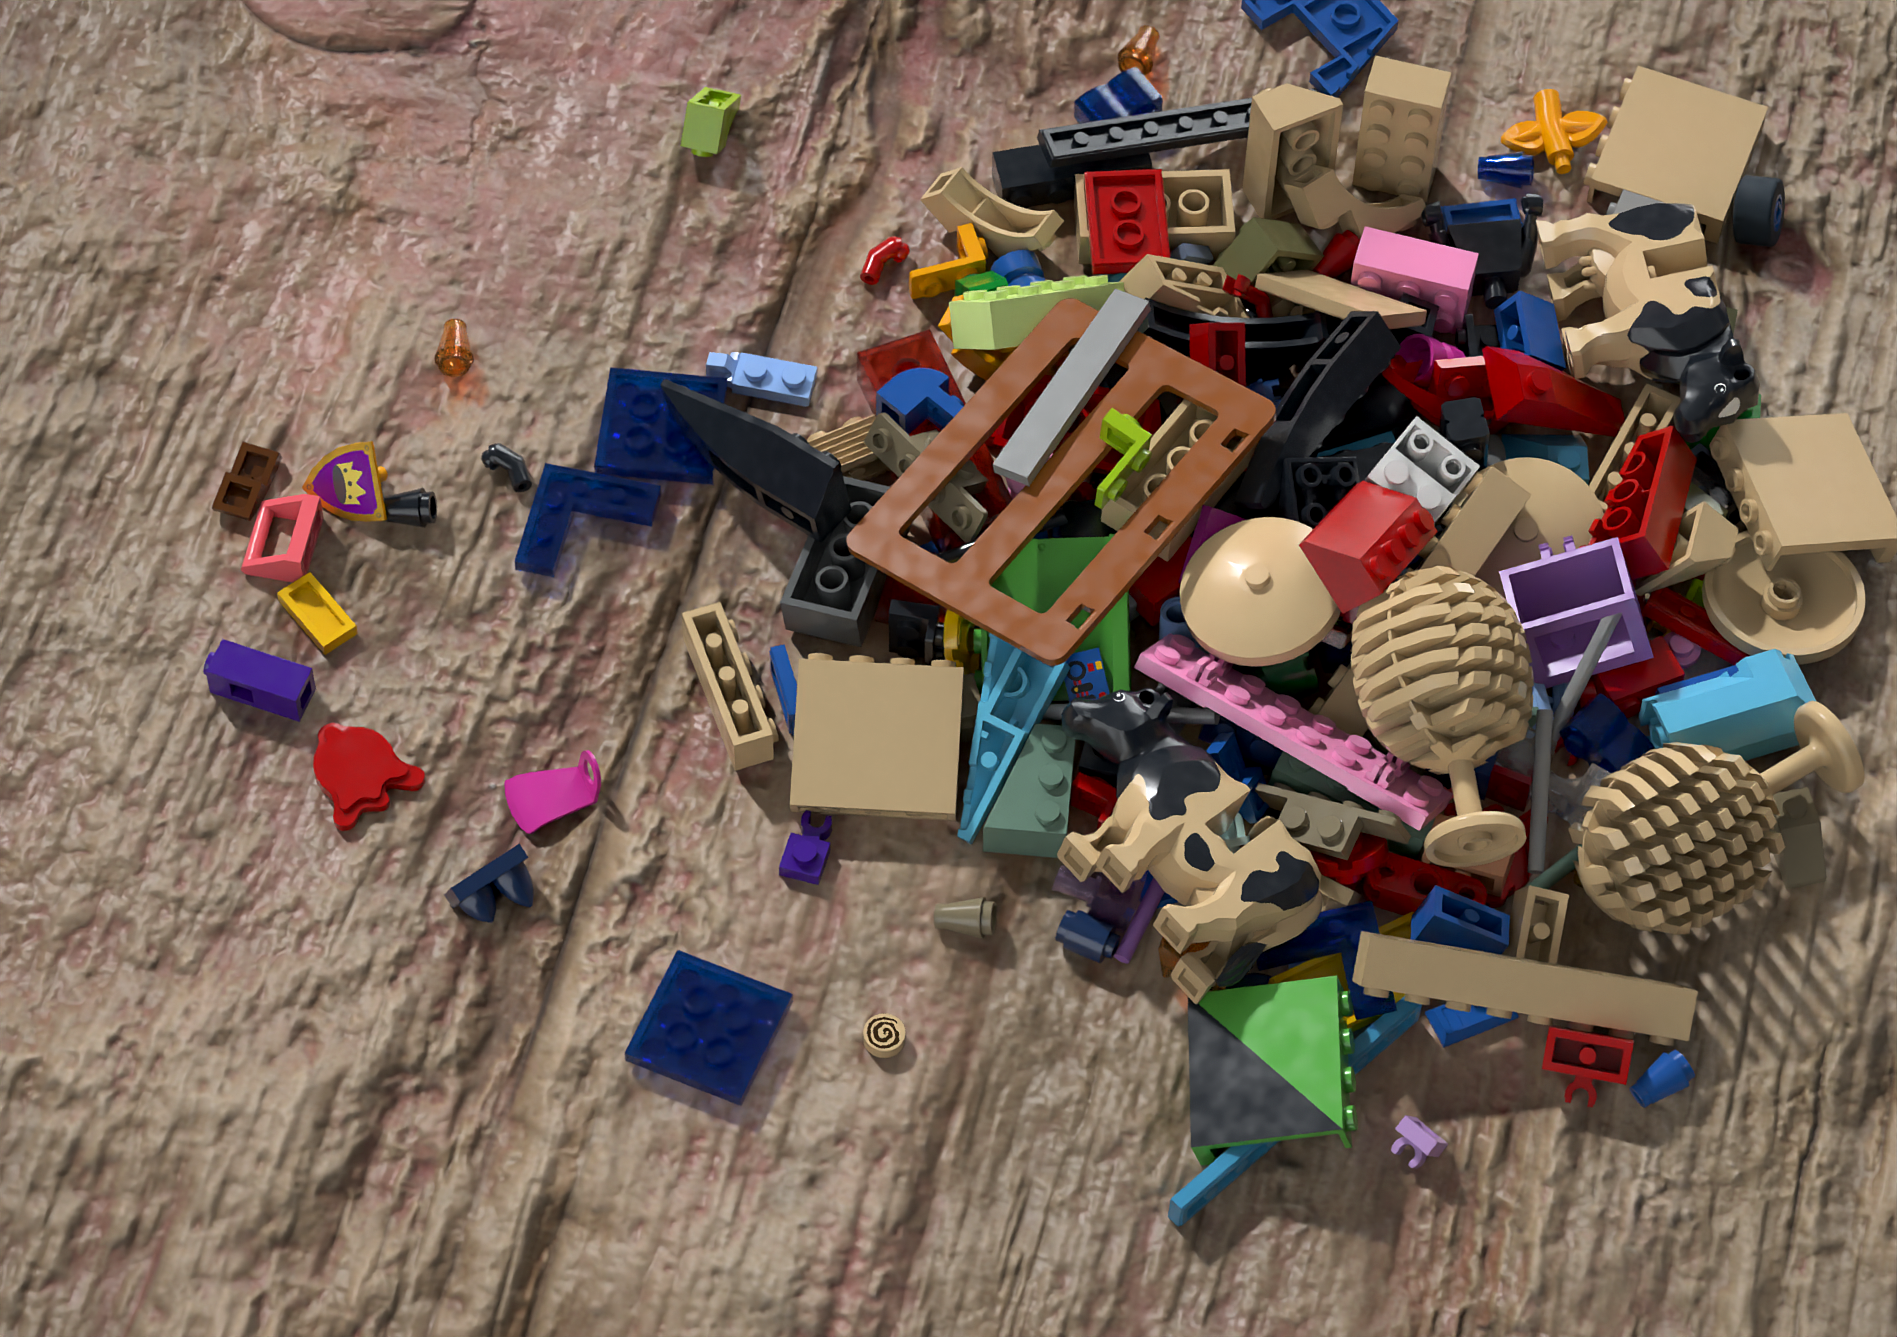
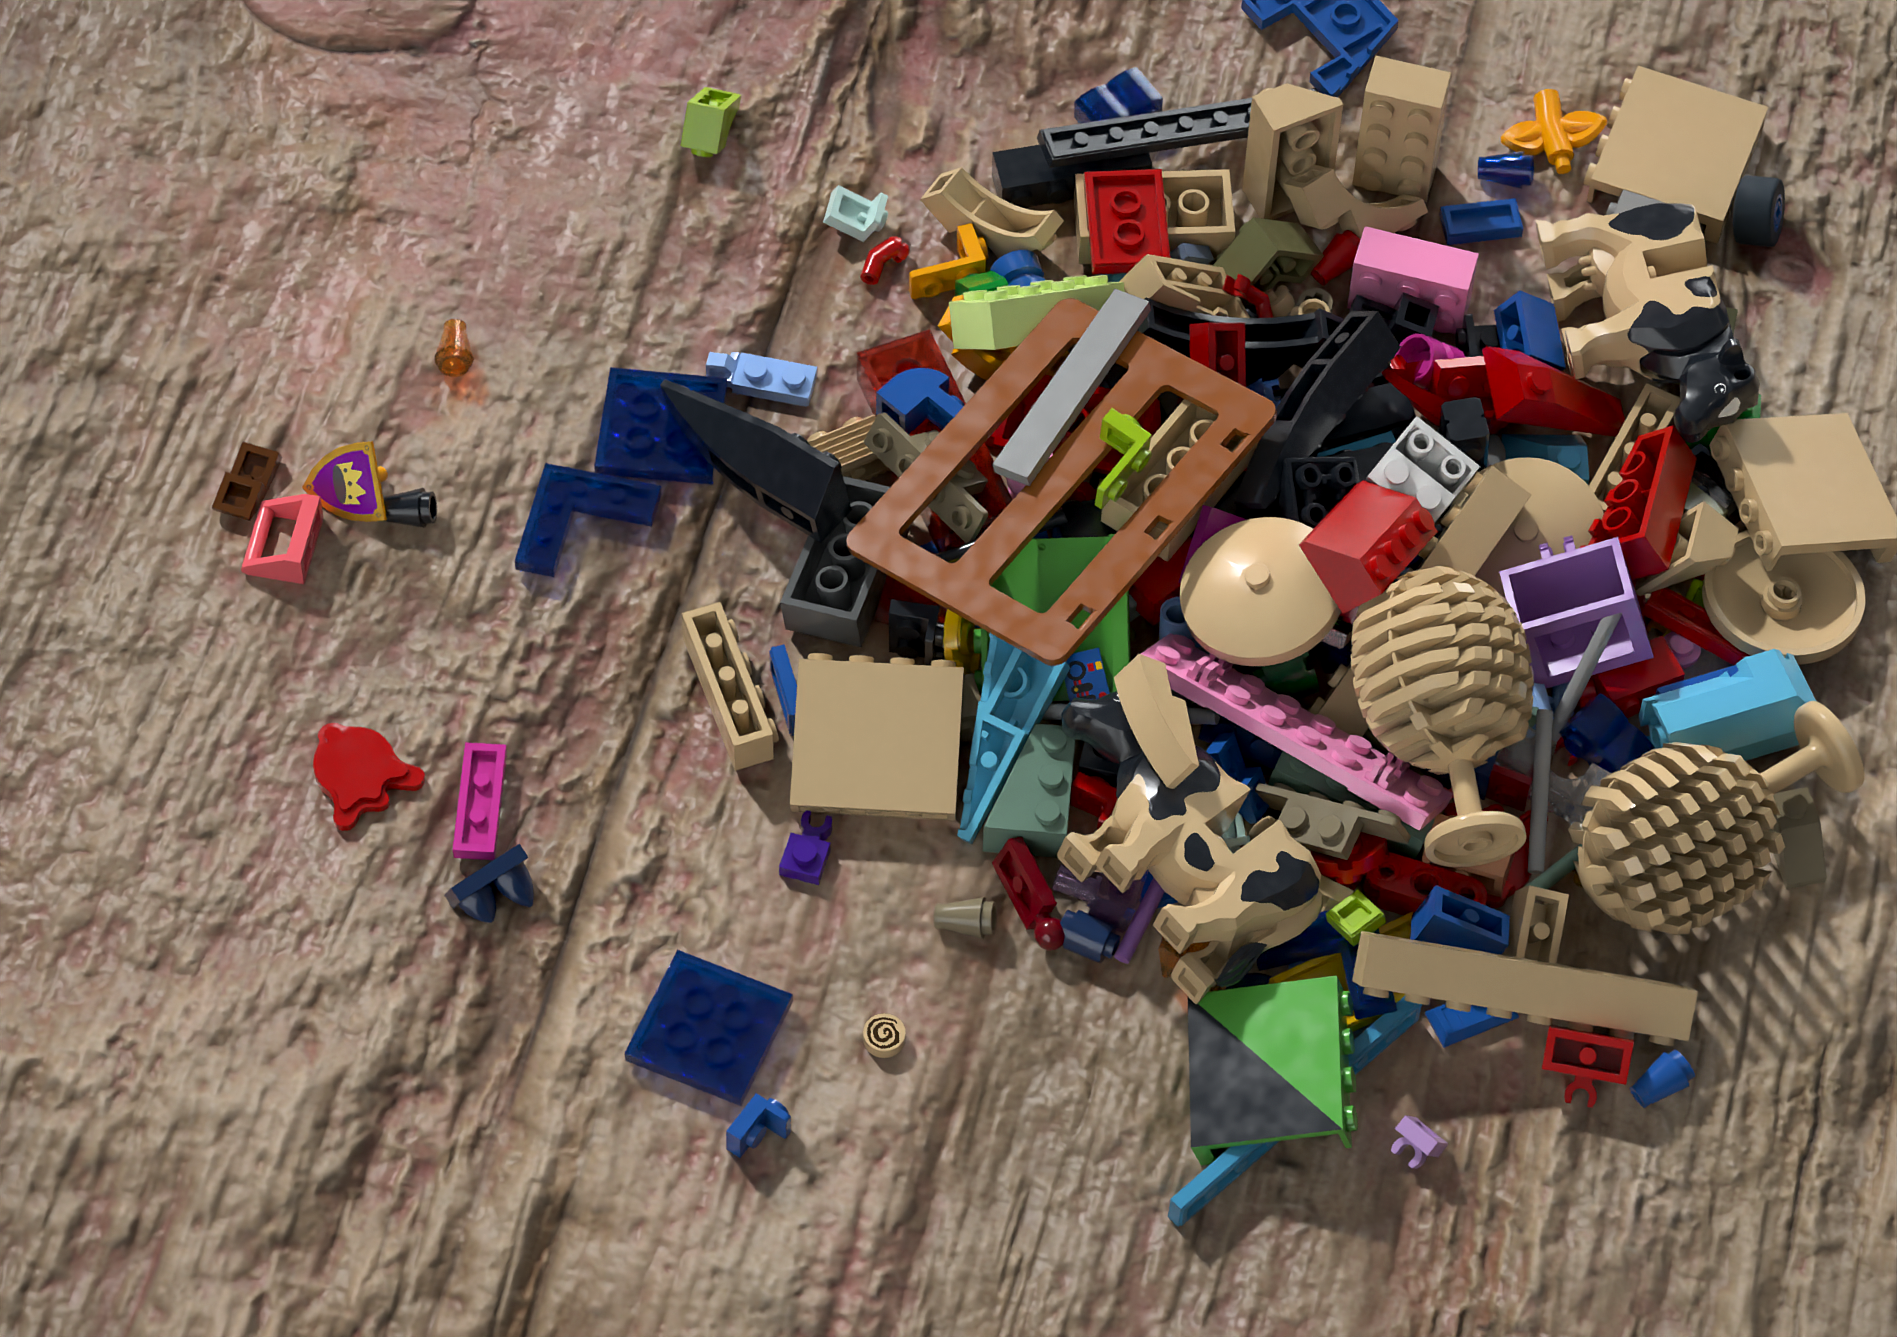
(259, 679): dark purple brick -> none
(317, 613): yellow tile -> none
(479, 801): none -> dark pink plate
(502, 456): black arm -> none
(552, 794): dark pink piece -> none
(753, 1122): none -> blue bracket
(855, 213): none -> light aqua bracket
(1029, 893): none -> dark red plate
(1140, 50): clear orange cone -> none
(1157, 719): none -> tan slope
(1337, 297): tan tile -> none
(1355, 915): none -> lime tile
(1503, 247): black torso -> none

